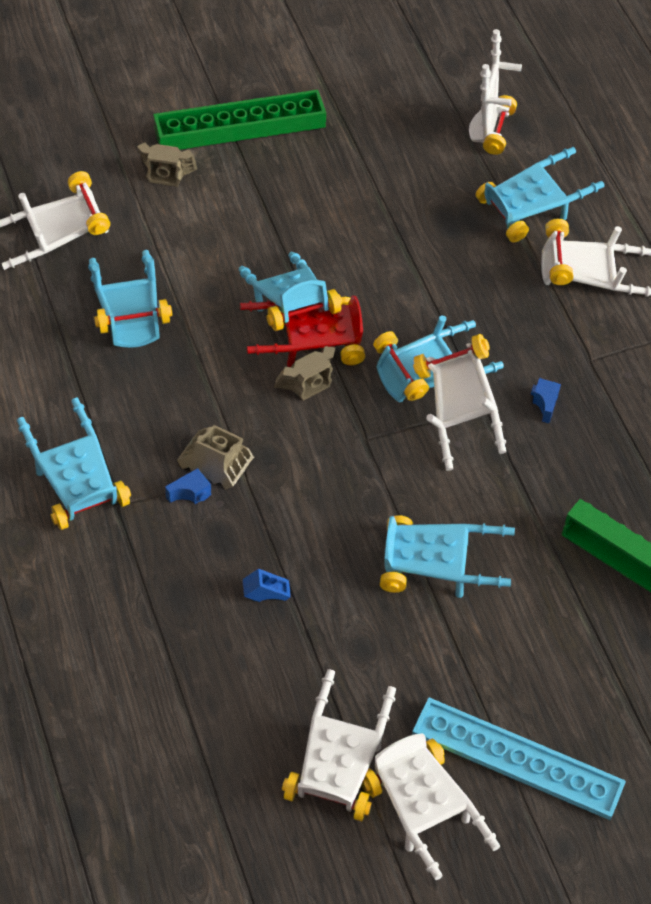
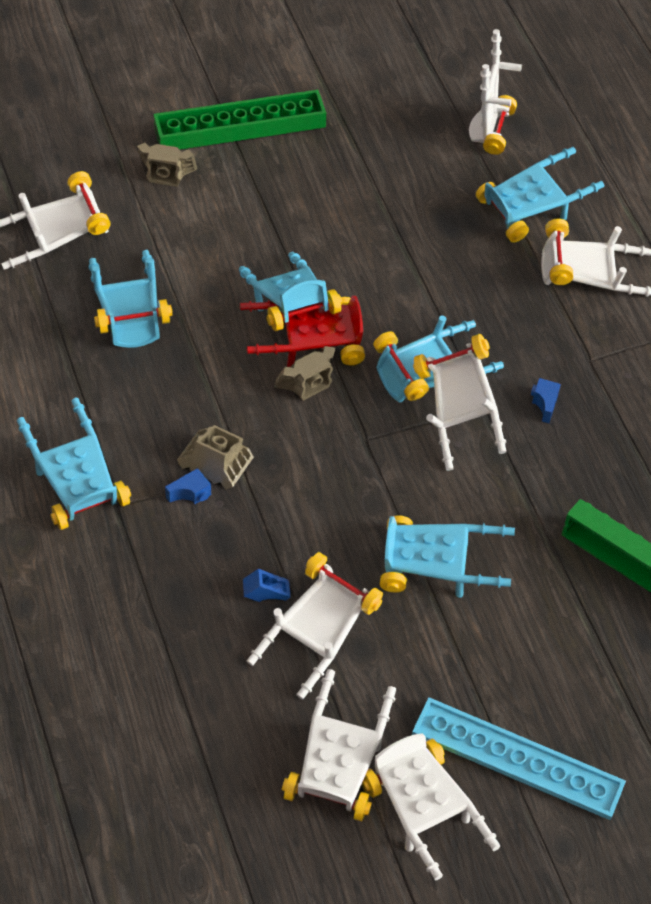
(321, 616): none -> white piece

